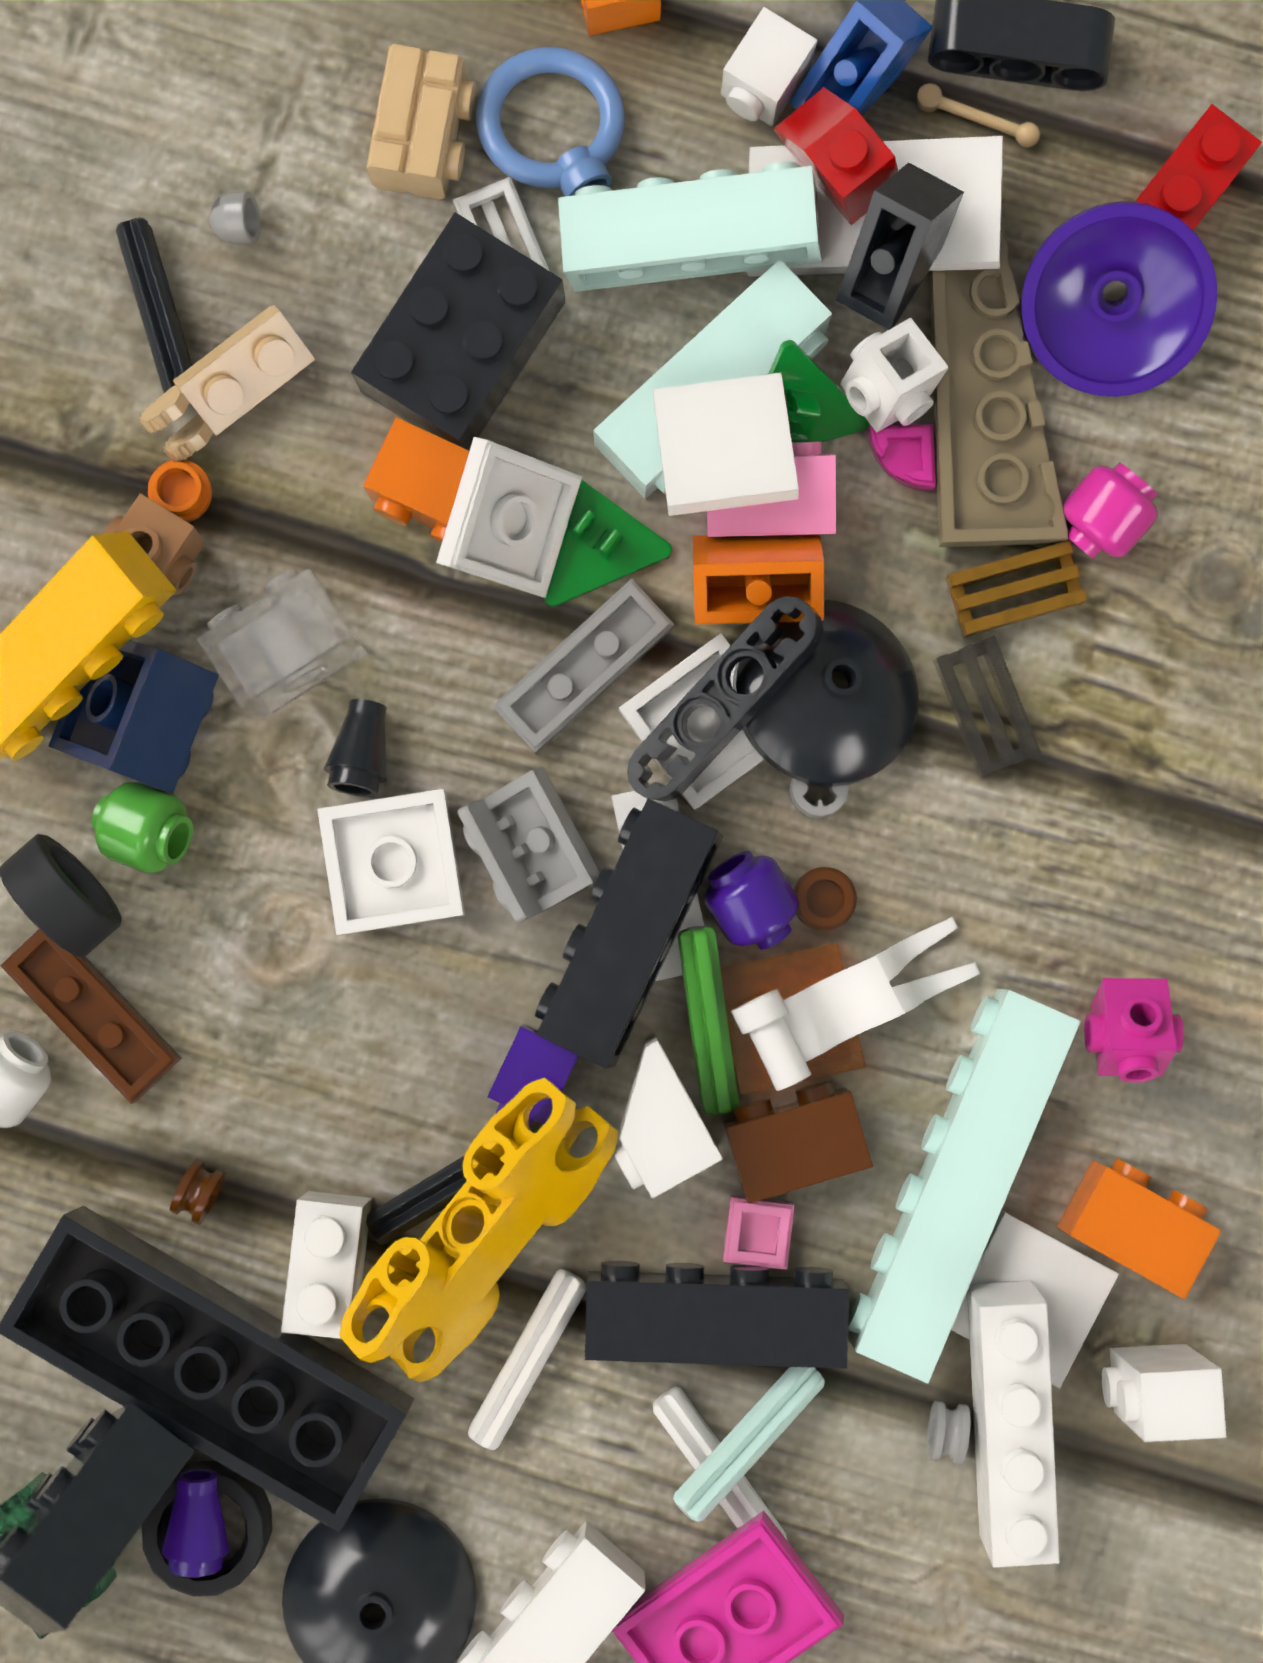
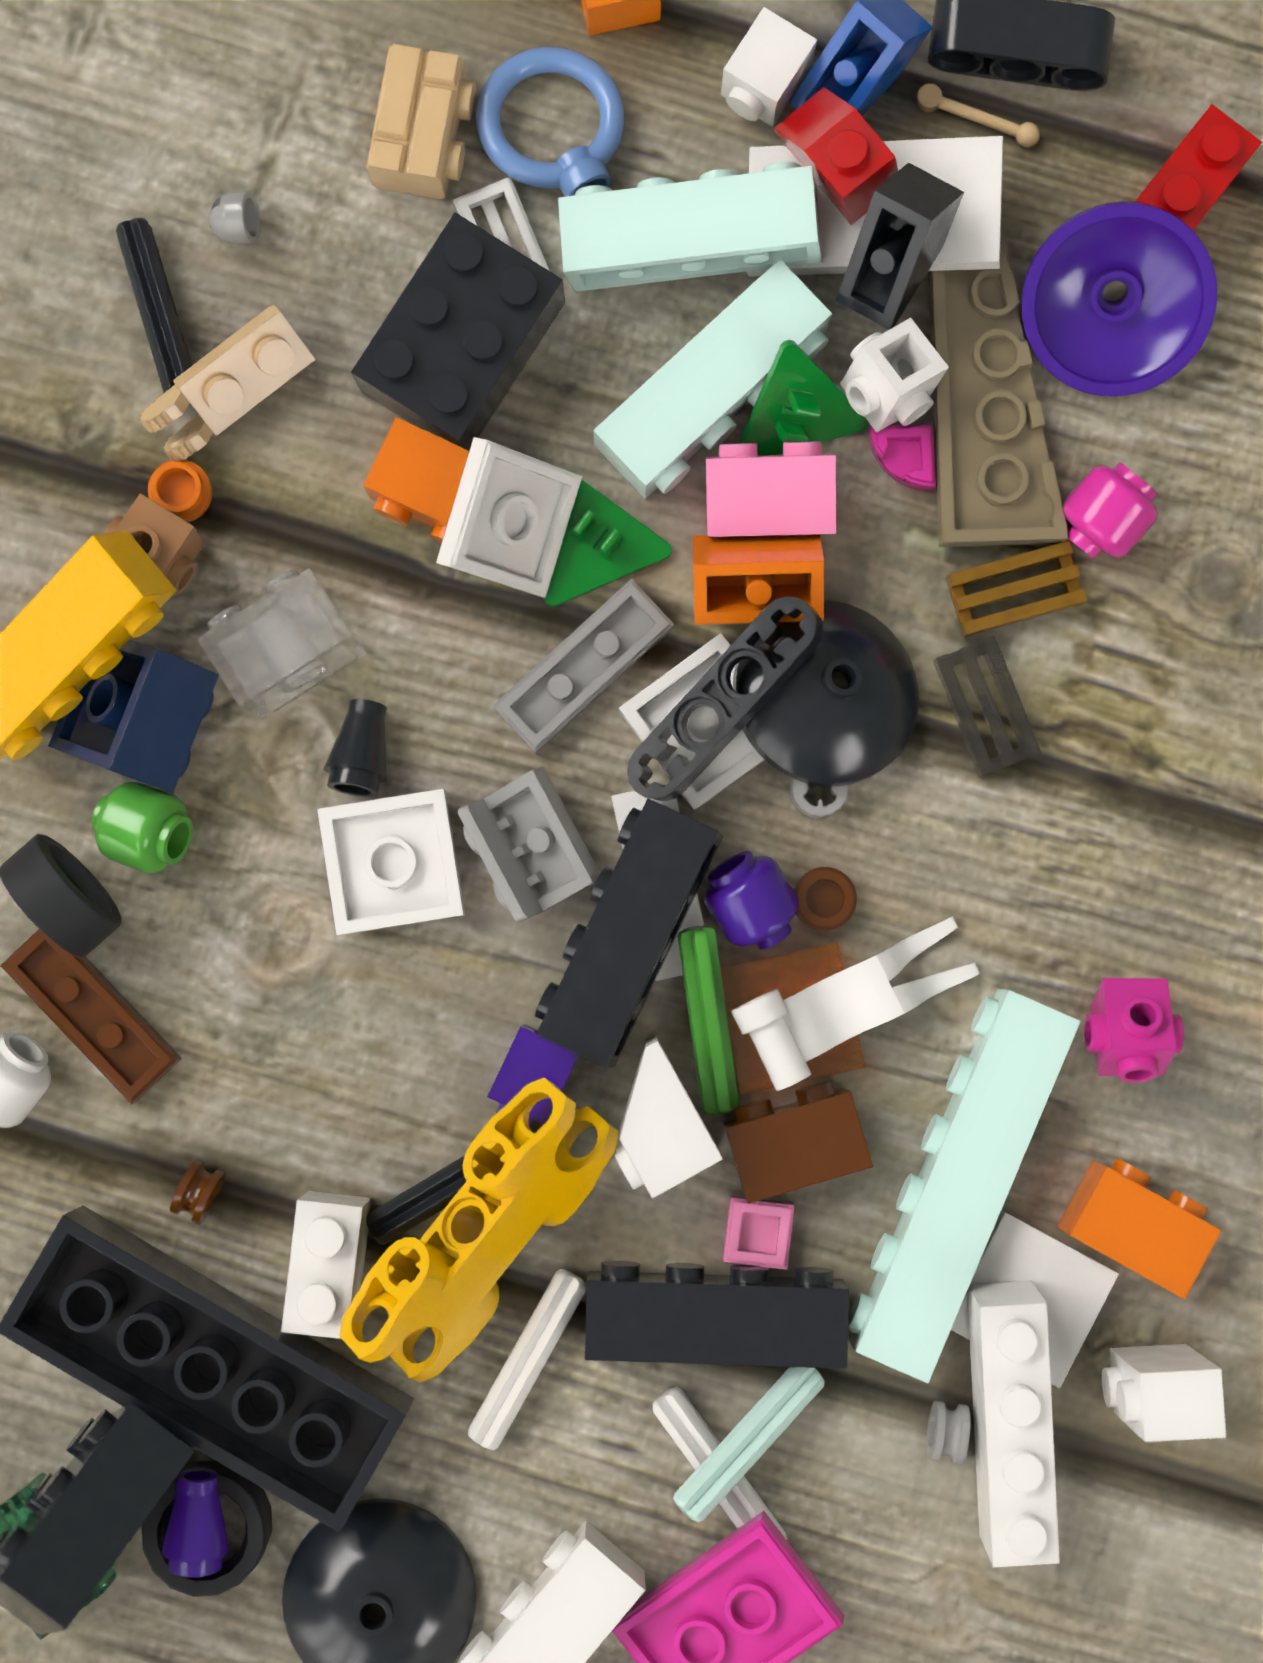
(725, 444): white tile -> none

